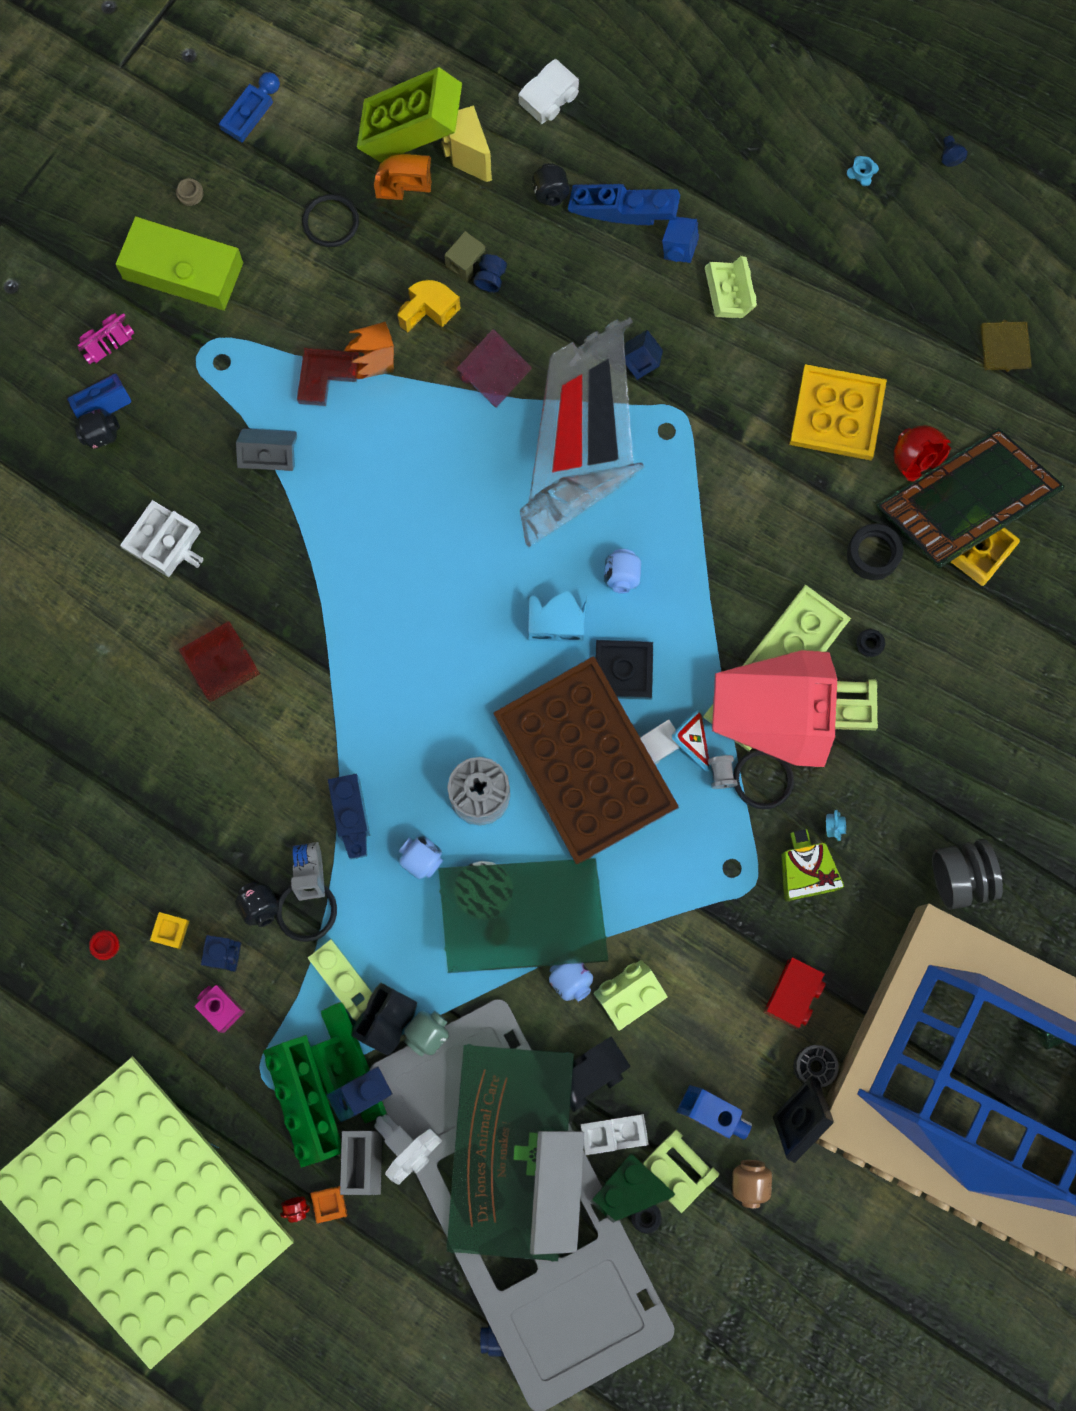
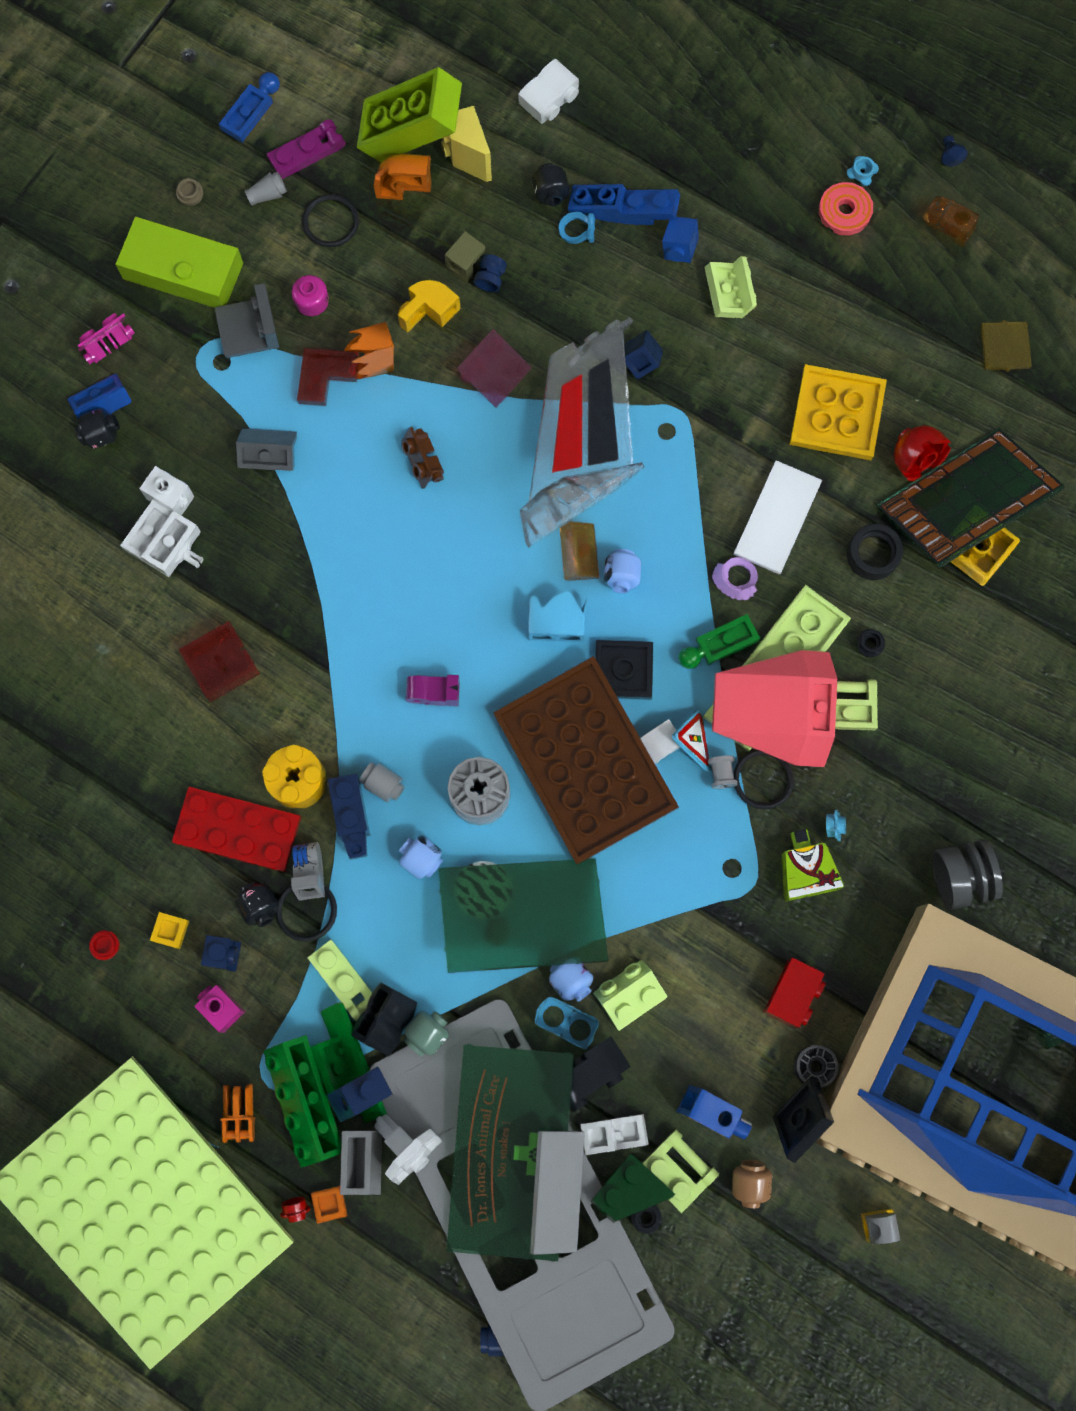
(167, 491): none -> white head
(236, 829): none -> red plate
(238, 1113): none -> orange arm
(247, 325): none -> dark grey bracket
(266, 189): none -> light grey cone
(283, 765): none -> yellow brick
(306, 149): none -> magenta plate
(310, 295): none -> dark pink head
(382, 782): none -> light grey brick
(416, 446): none -> reddish brown hinge
(433, 690): none -> magenta leg
(569, 1018): none -> medium azure piece
(579, 551): none -> clear orange slope
(589, 234): none -> dark azure piece
(720, 643): none -> green plate
(742, 592): none -> lavender piece
(777, 517): none -> white piece
(851, 195): none -> coral tile
(880, 1226): none -> light grey leg
(951, 219): none -> clear orange leg

